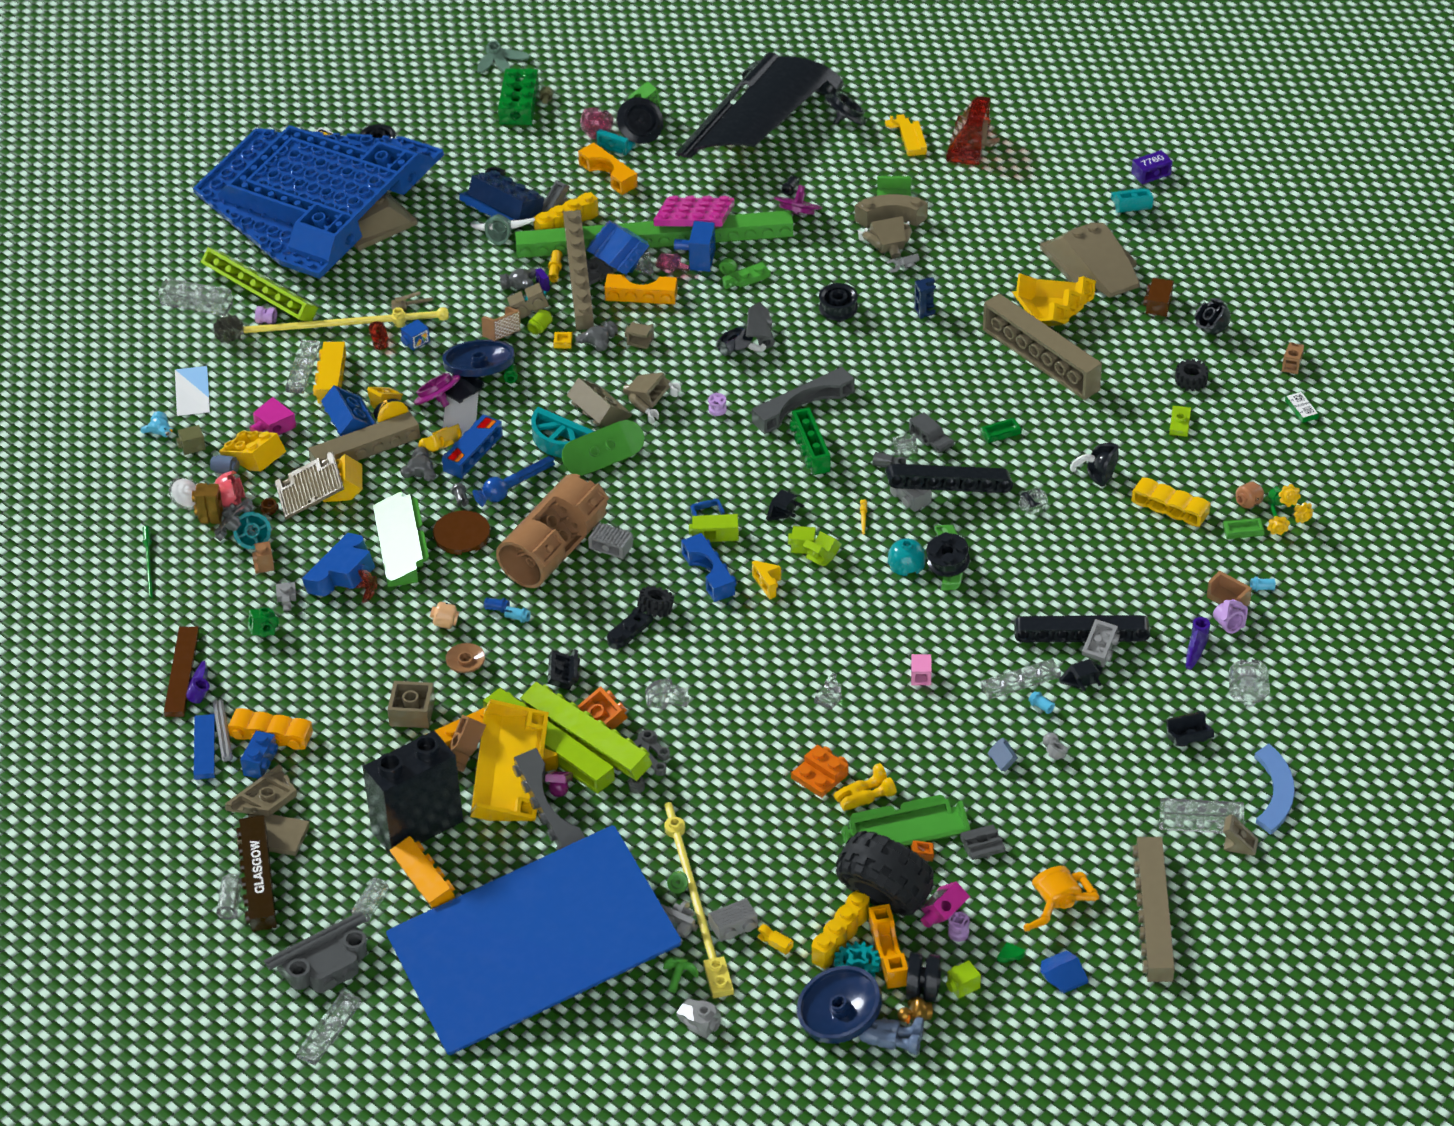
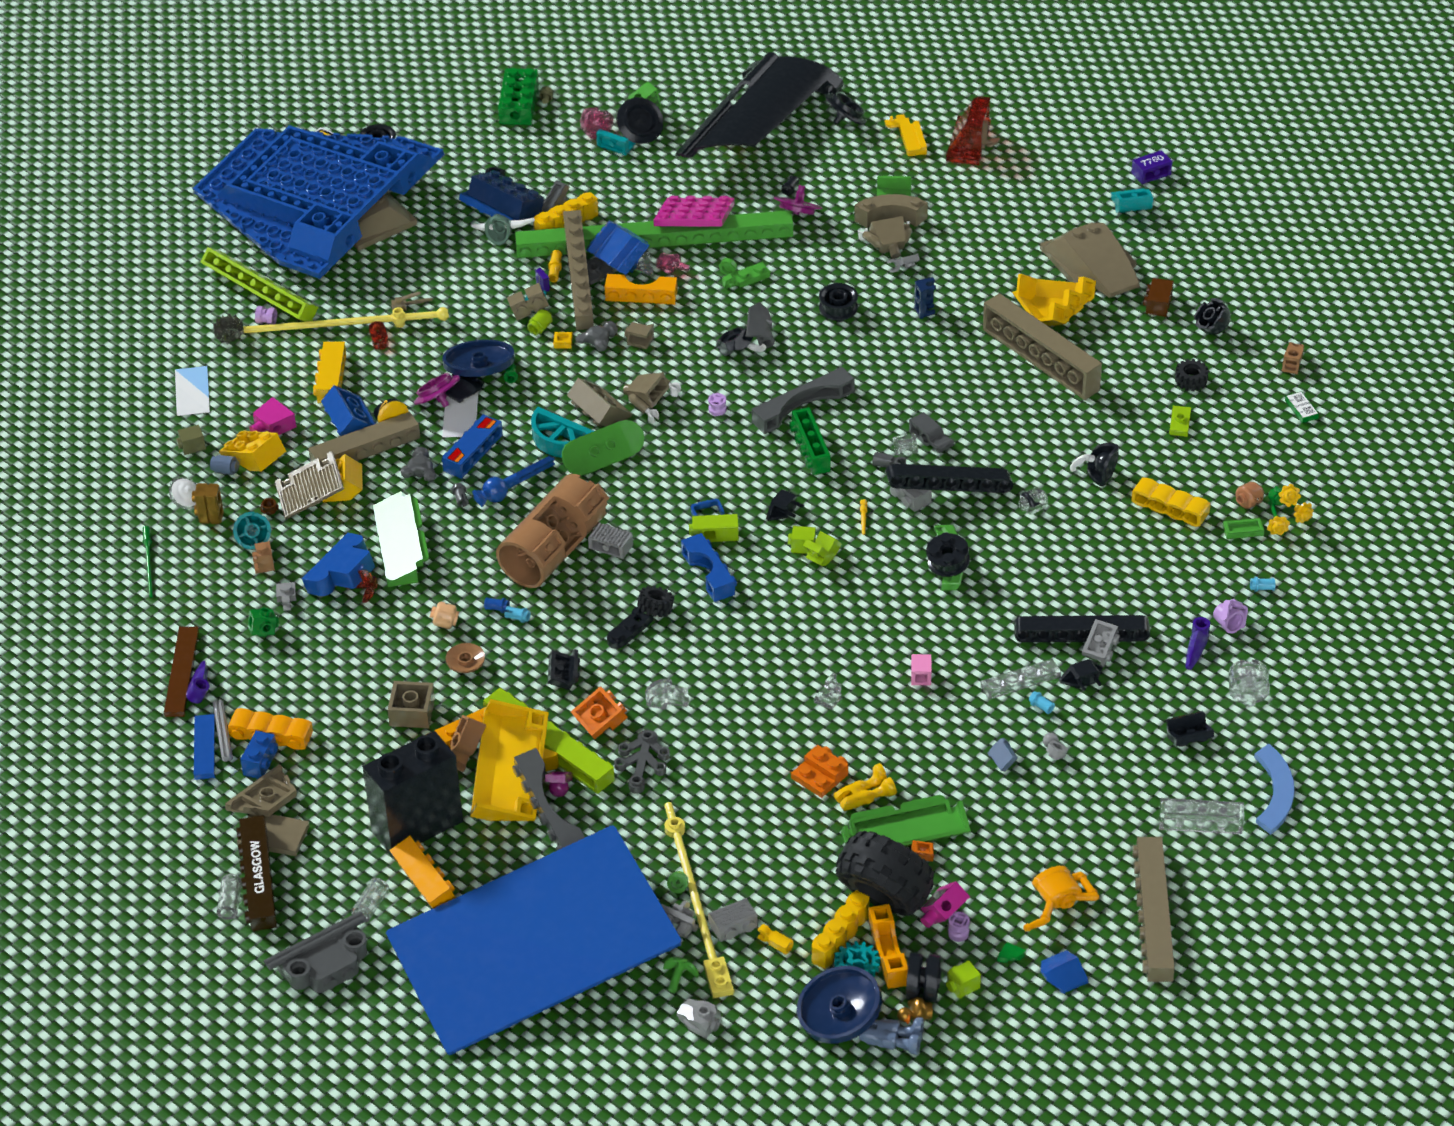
(158, 425): medium azure animal -> none
(195, 297): clear brick -> none
(230, 488): coral cylinder -> none
(230, 519): dark grey plant -> none
(302, 366): clear plate -> none
(328, 1028): clear plate -> none
(380, 394): yellow slope -> none
(415, 335): blue brick -> none
(441, 438): yellow piece -> none
(461, 532): reddish brown tile -> none
(496, 53): sand green plant -> none
(503, 326): medium nougat panel -> none
(518, 279): dark grey animal -> none
(591, 733): lime brick -> none
(597, 159): light orange arch -> none
(700, 246): blue brick -> none
(767, 577): yellow slope -> none
(906, 557): teal cylinder -> none
(982, 842): dark grey piece -> none
(1001, 430): green tile -> none
(1224, 587): medium nougat panel -> none
(1238, 837): dark tan slope -> none

